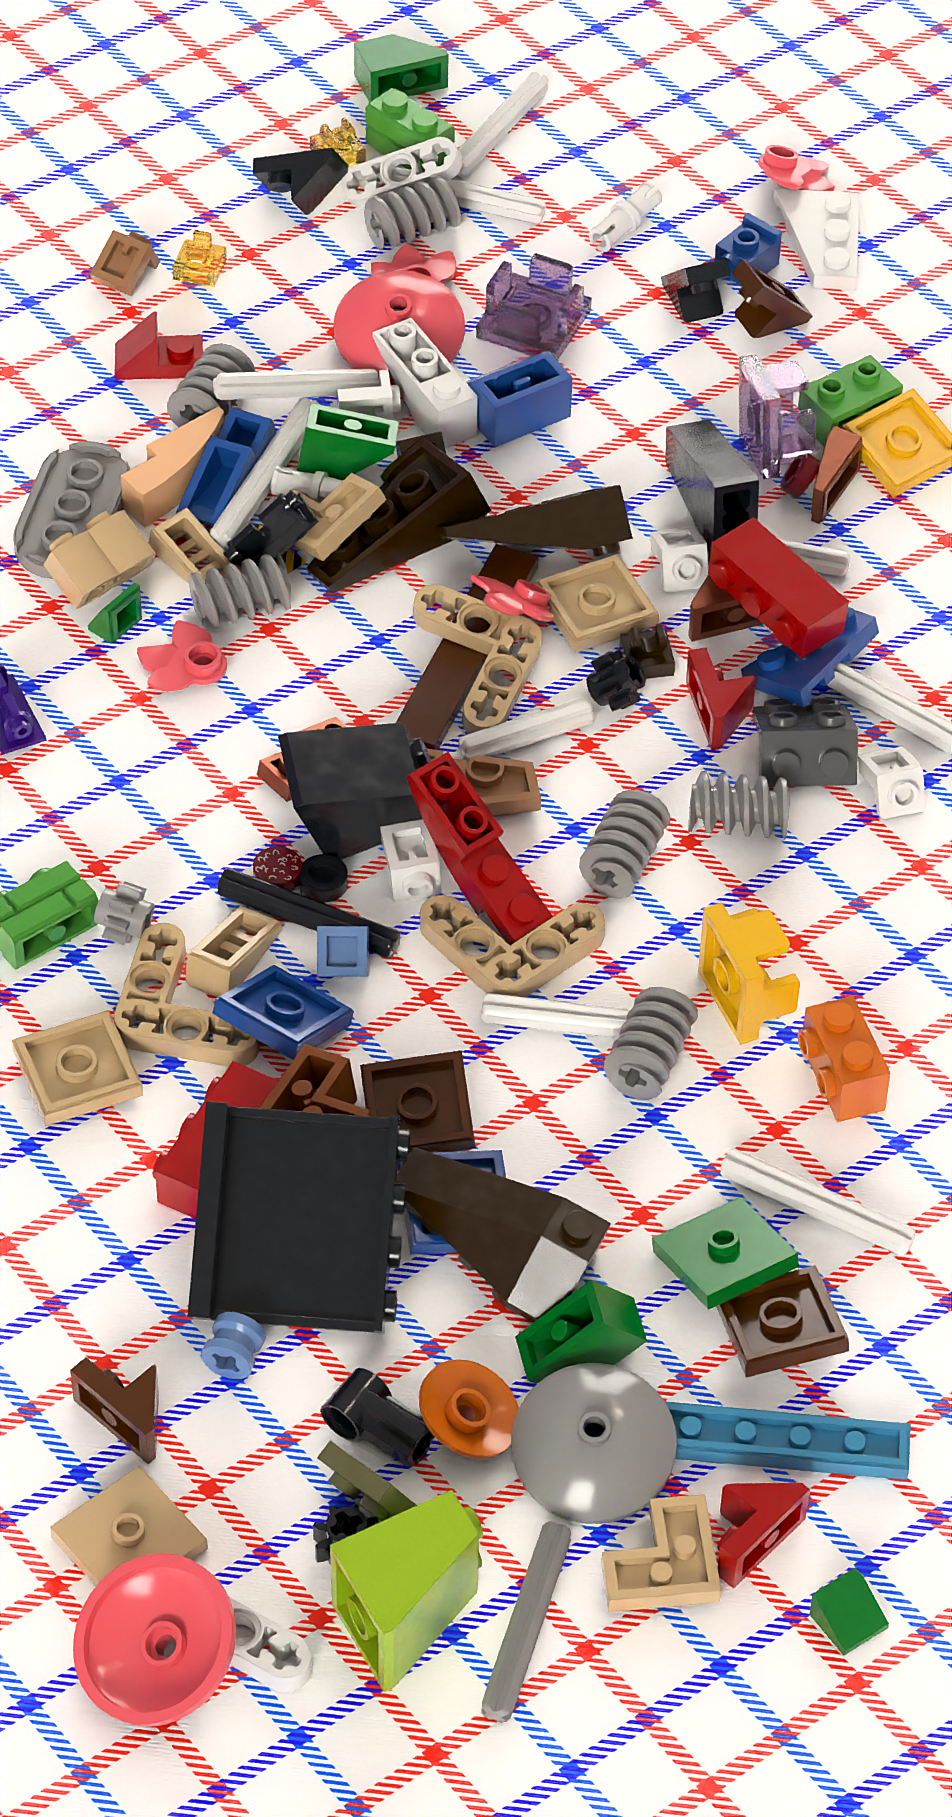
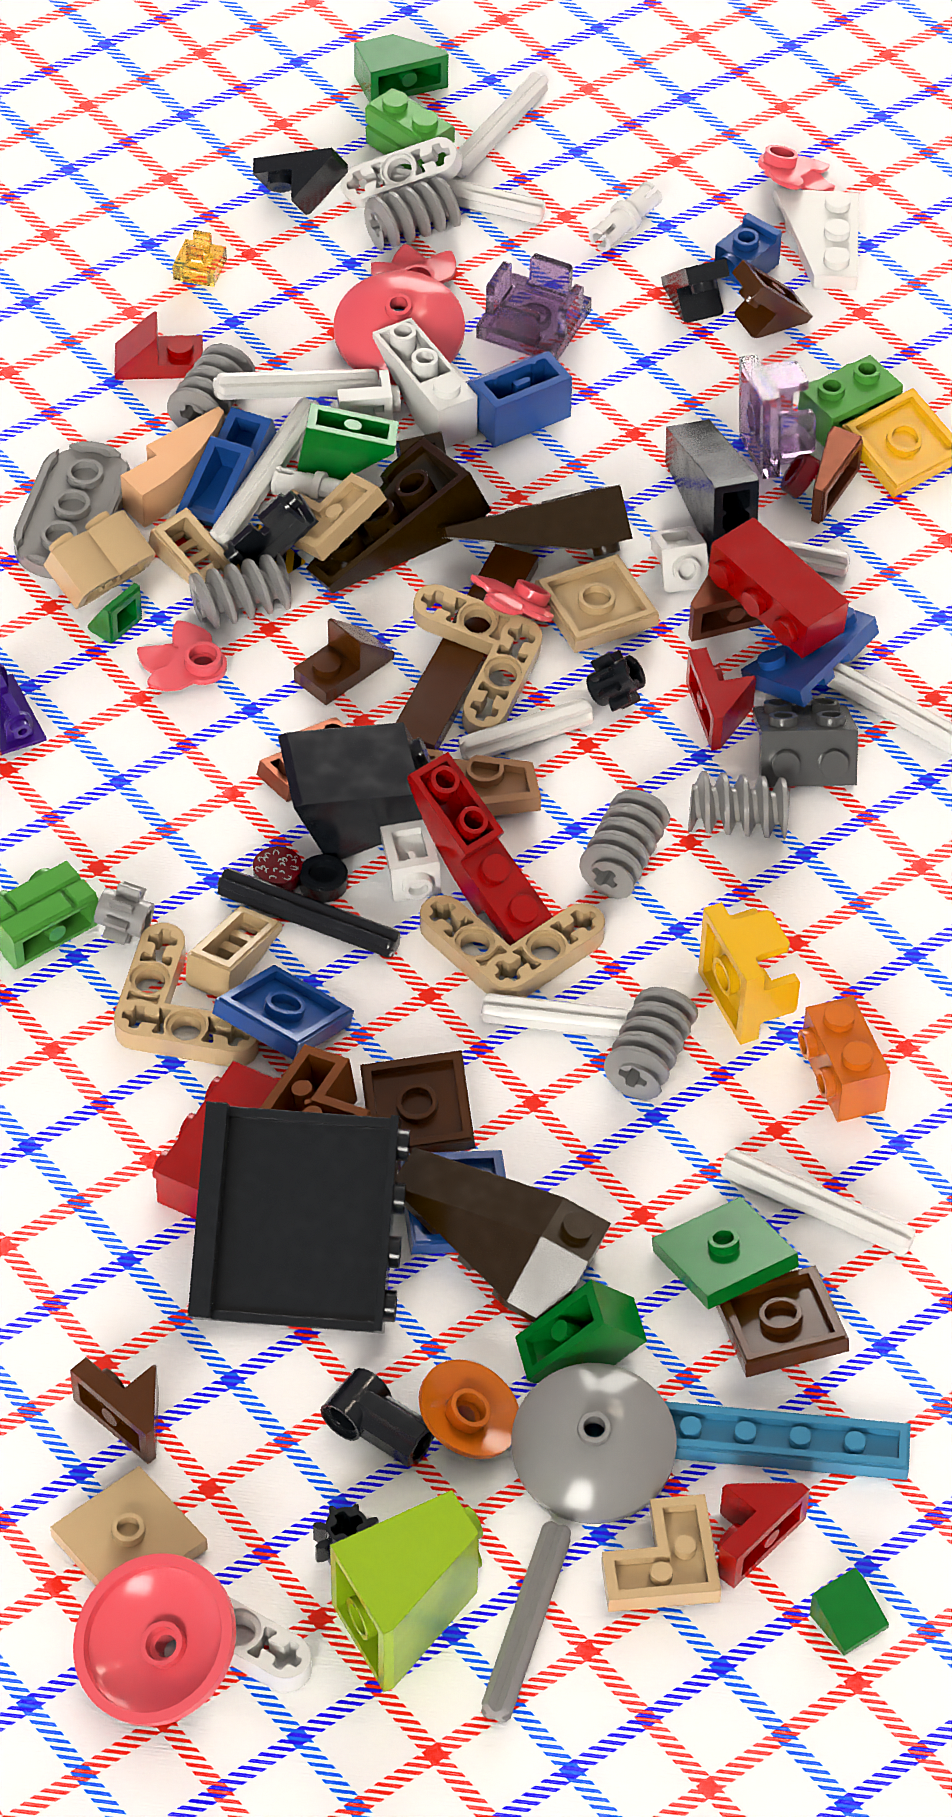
(77, 1068): tan plate -> none
(124, 261): medium nougat bracket -> none
(233, 1345): medium blue wheel -> none
(342, 140): clear yellow tile -> none
(343, 662): none -> reddish brown slope
(343, 951): medium blue plate -> none
(355, 1478): olive wing -> none
(651, 650): dark brown tile -> none
(896, 781): white bracket -> none

